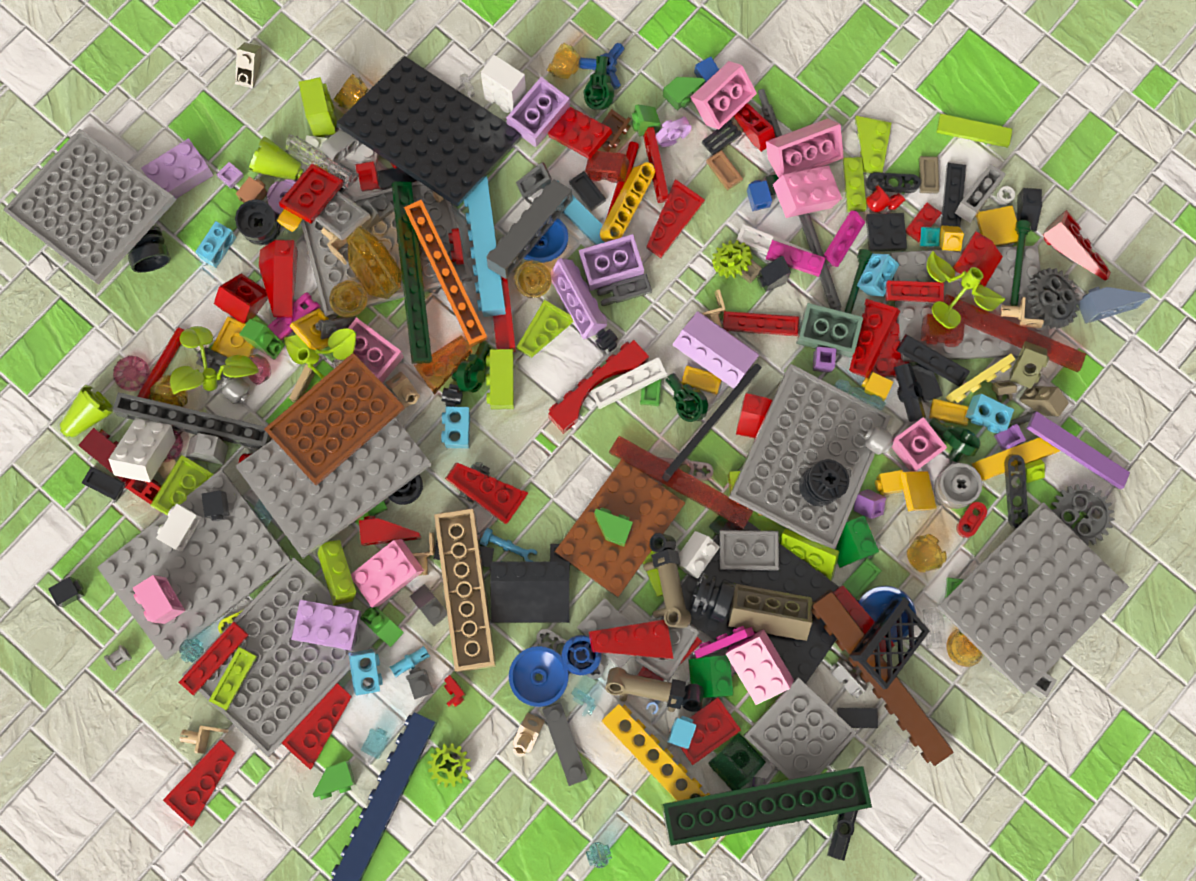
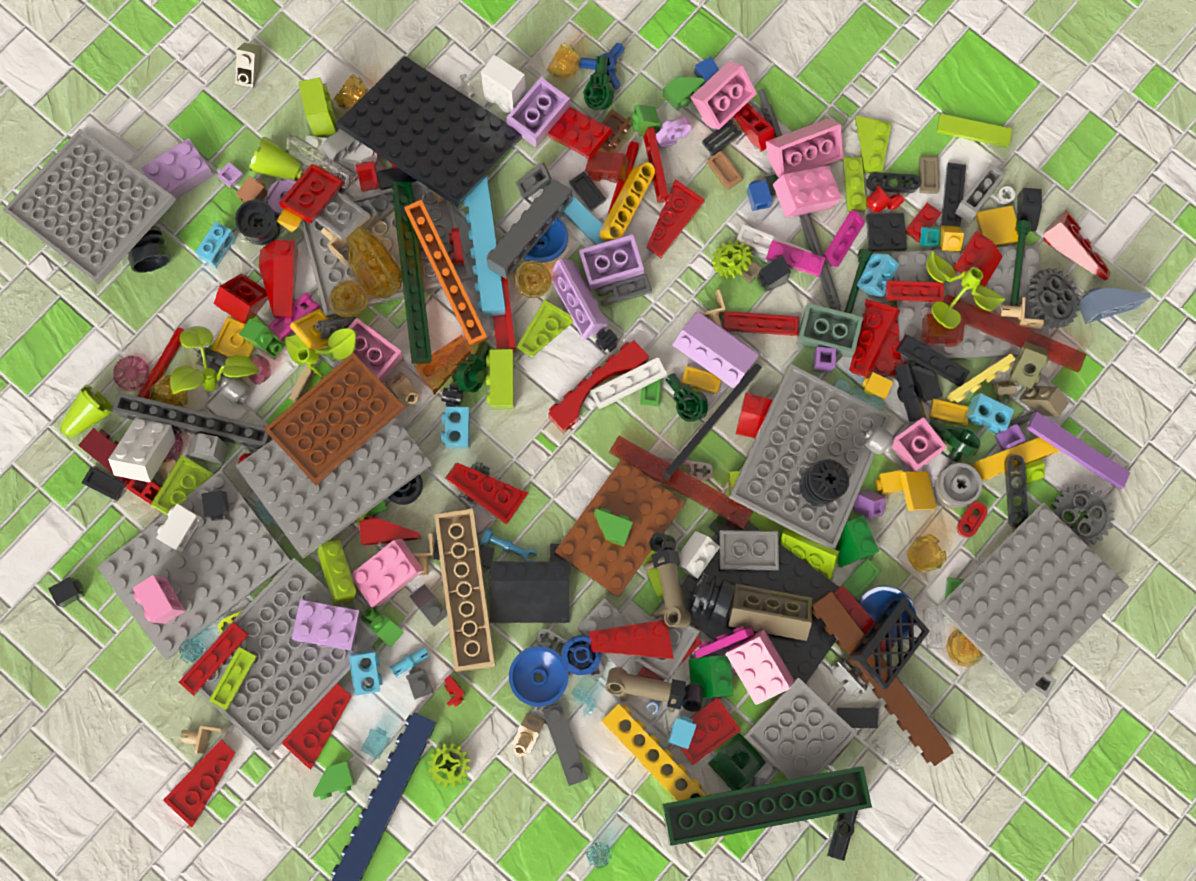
(117, 657): light grey bush -> none

